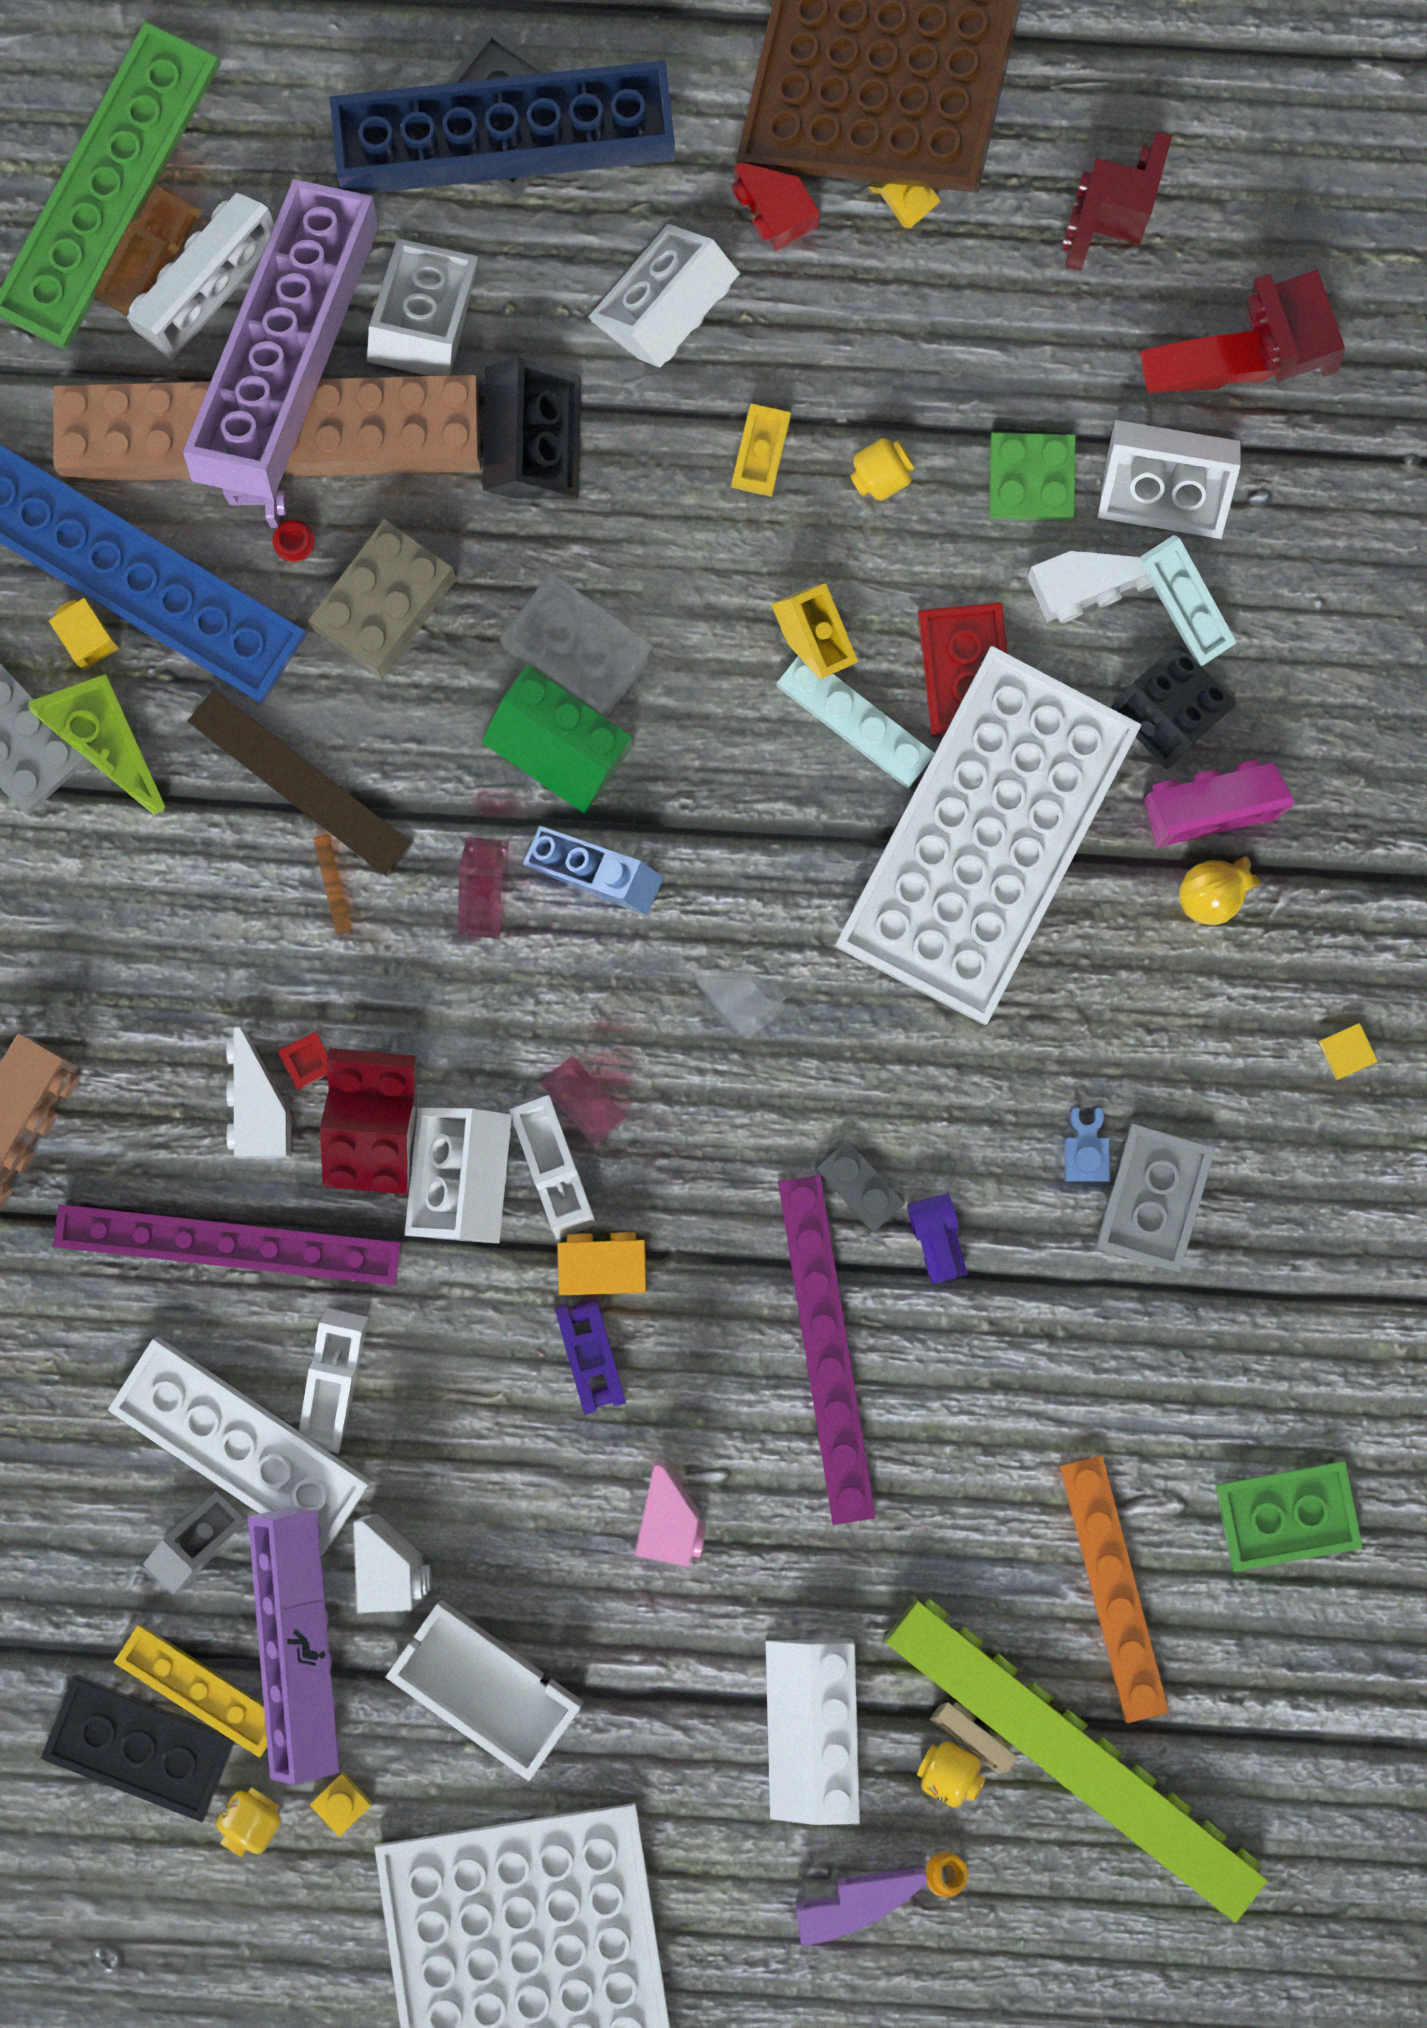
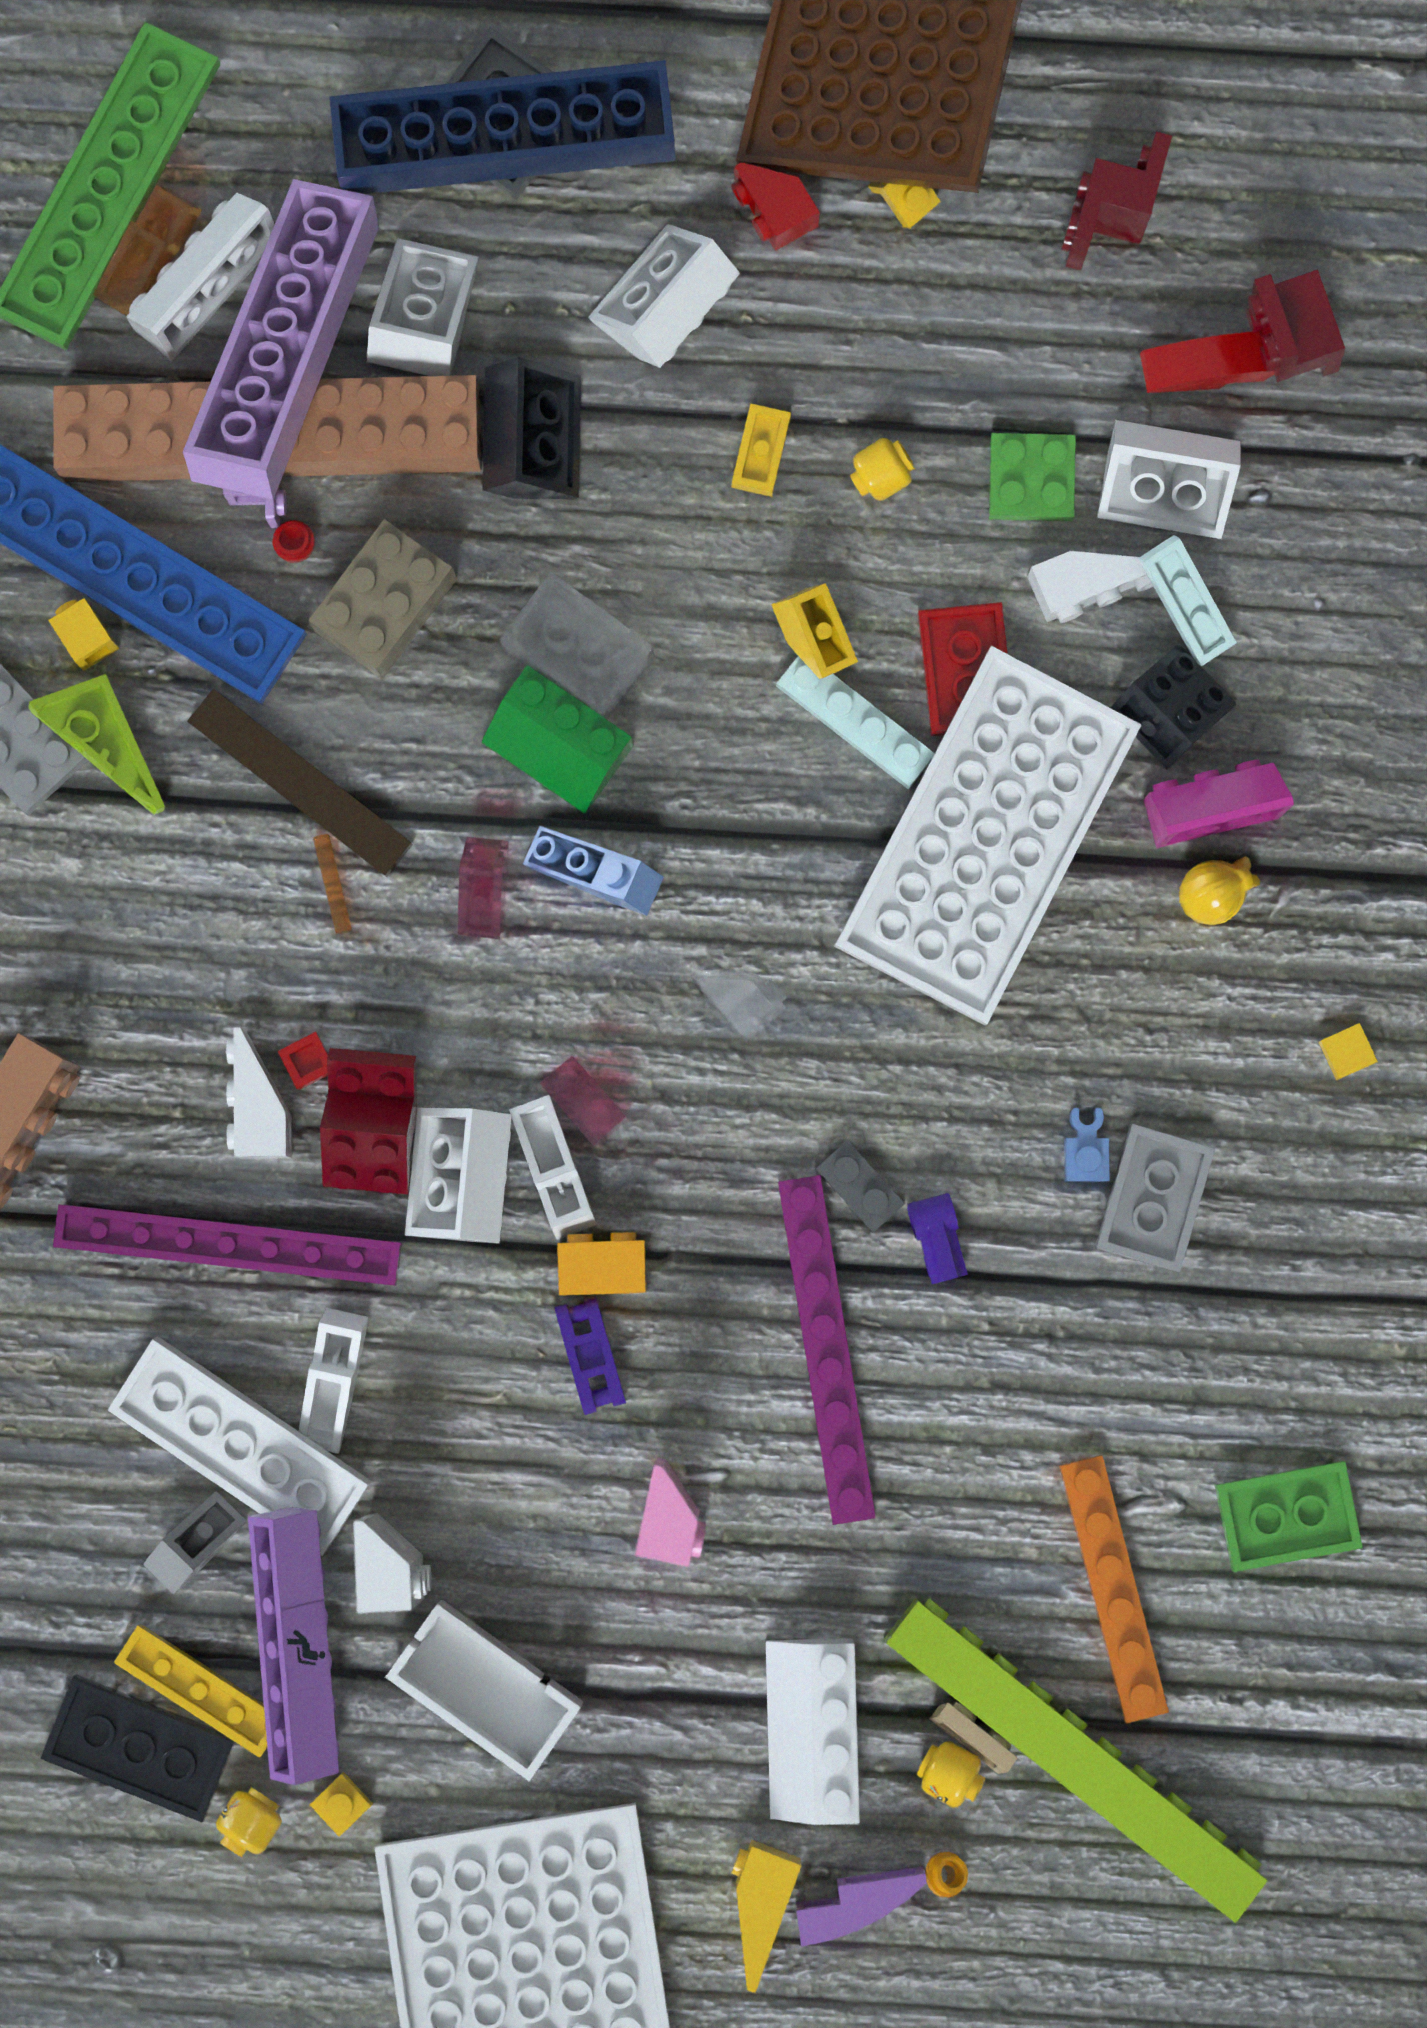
(763, 1892): none -> yellow slope

